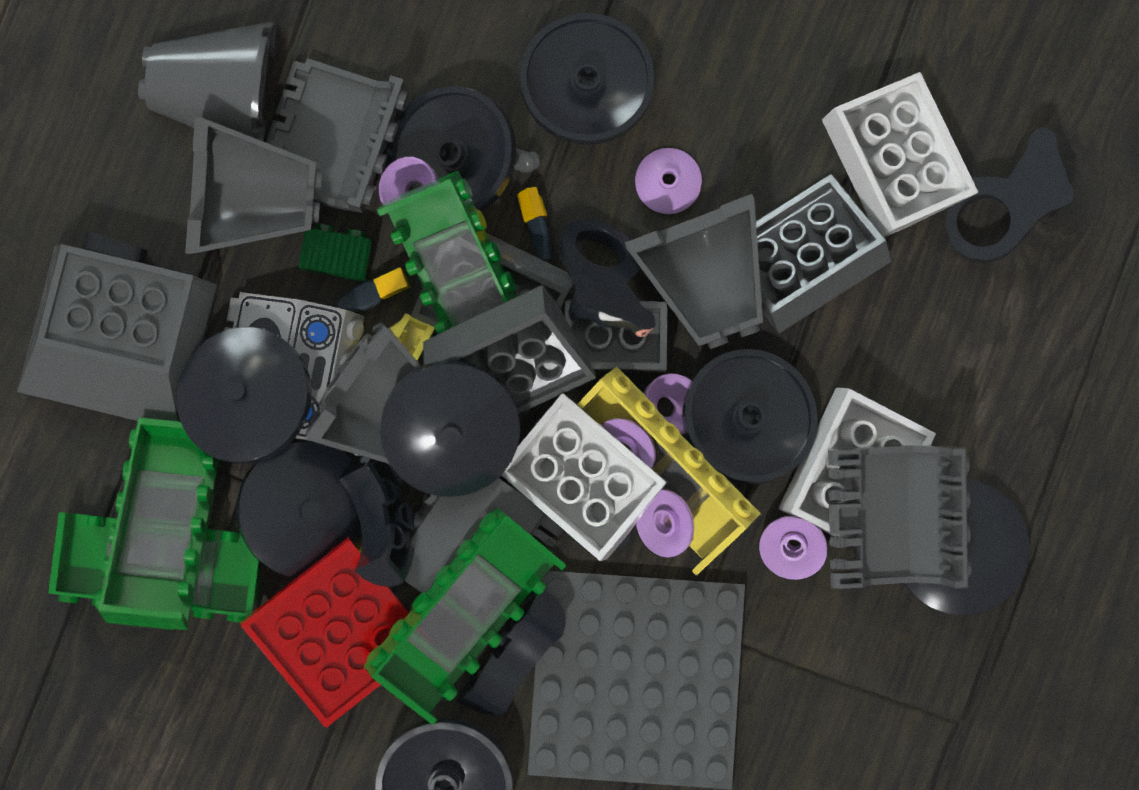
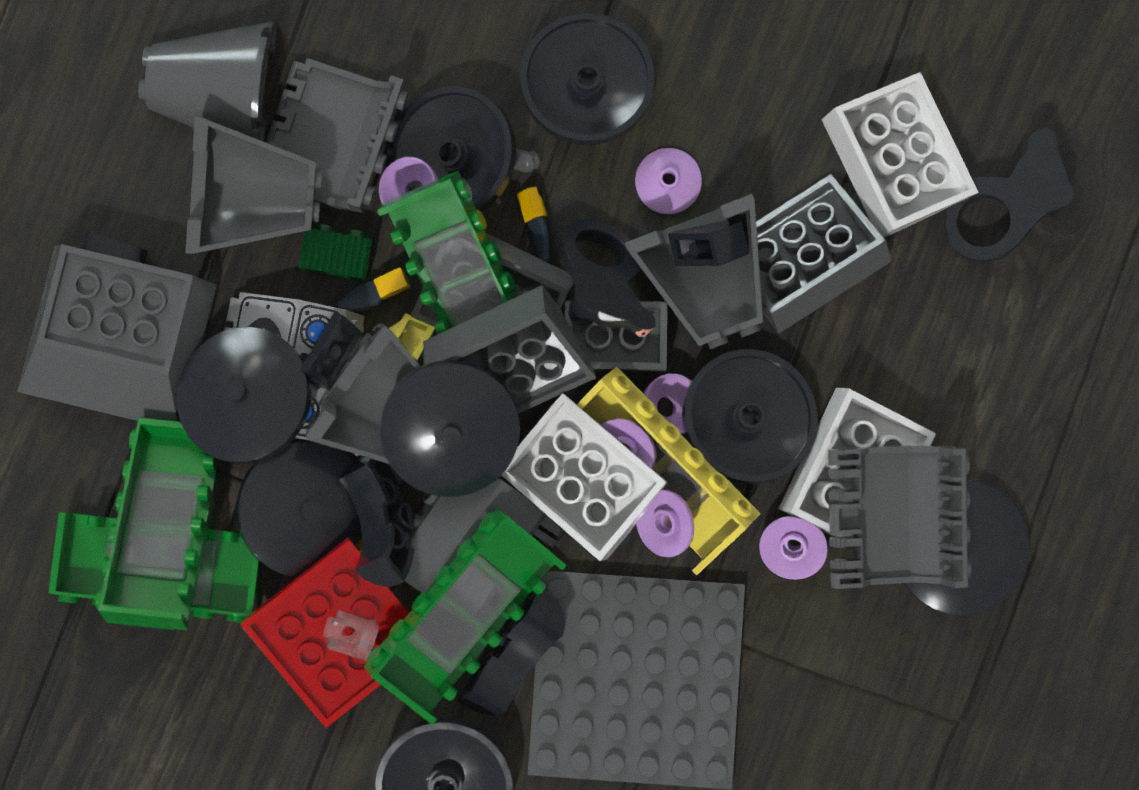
(331, 351): none -> black plate
(356, 645): none -> clear brick
(709, 244): none -> black slope

